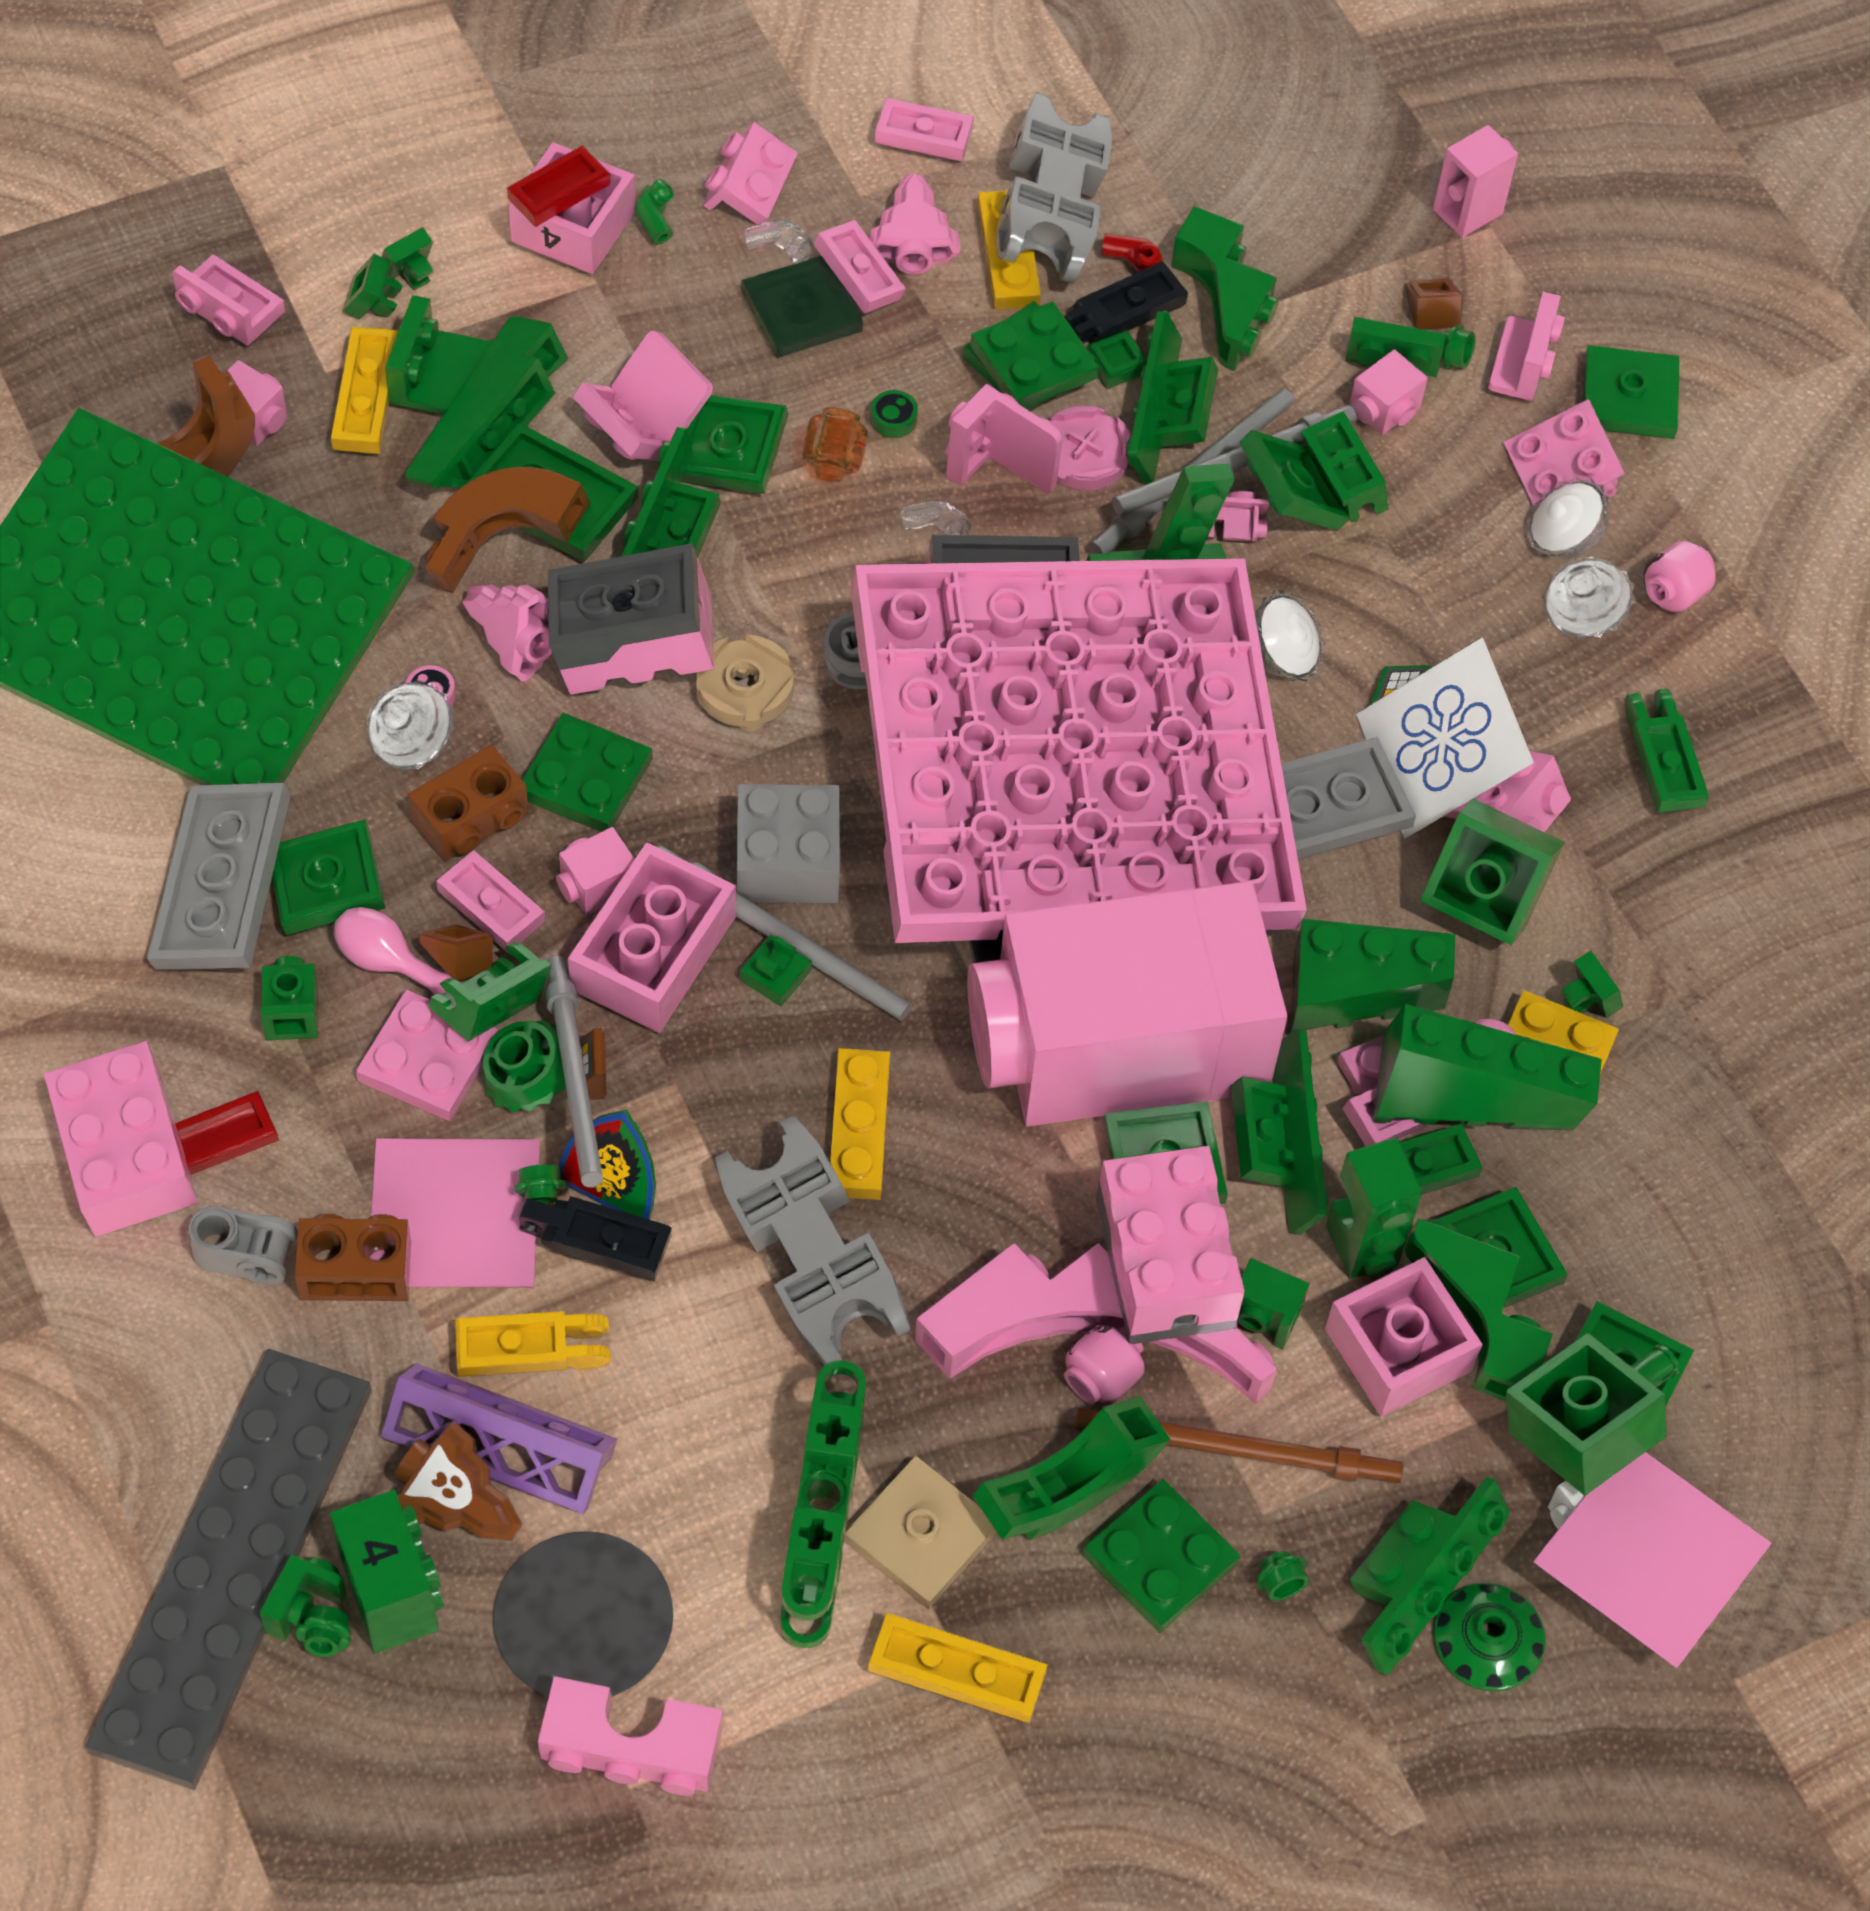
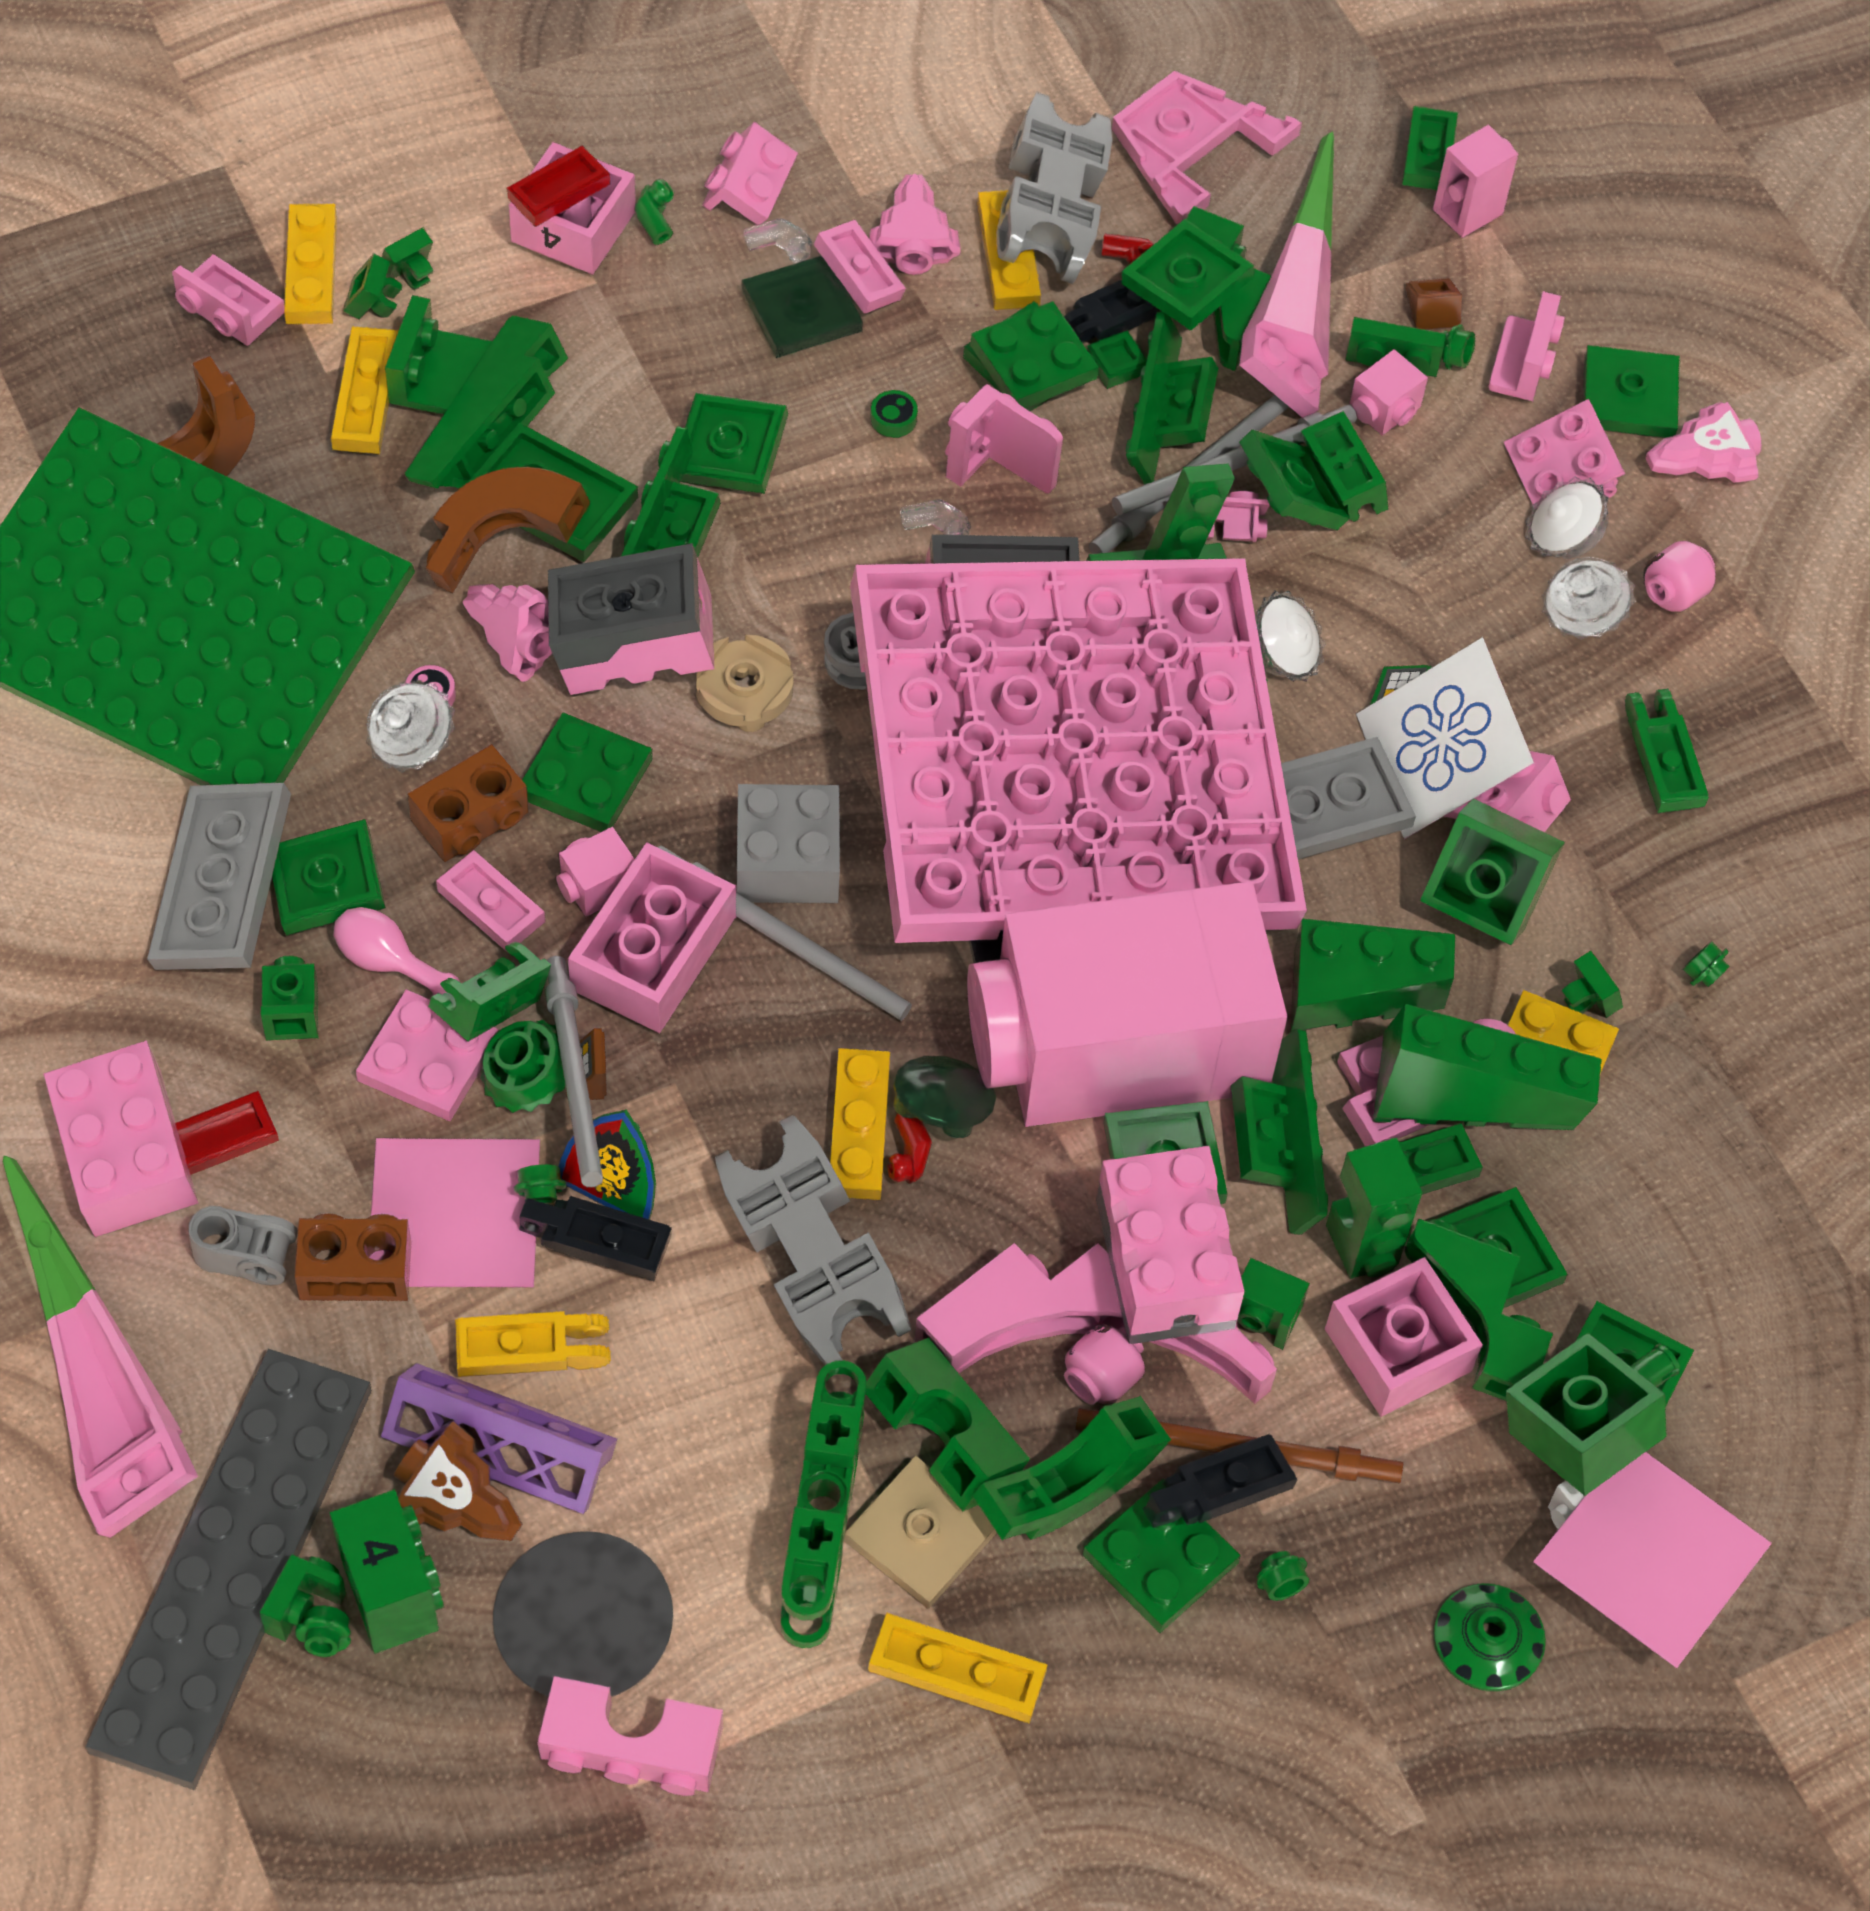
(117, 1423): none -> bright pink plate
(265, 398): bright pink brick -> none
(310, 264): none -> yellow plate
(459, 950): dark orange slope -> none
(646, 399): bright pink bracket -> none
(775, 970): green tile -> none
(835, 443): clear orange head -> none
(917, 1141): none -> red arm
(924, 129): bright pink plate -> none
(926, 1390): none -> green arch
(943, 1094): none -> clear green dish
(1091, 448): bright pink tile -> none
(1182, 123): none -> bright pink wing
(1187, 274): none -> green plate
(1222, 1483): none -> black hinge
(1290, 327): none -> bright pink plate
(1420, 1567): green bracket -> none
(1427, 144): none -> green plate
(1707, 965): none -> green plate
(1711, 446): none -> bright pink rock

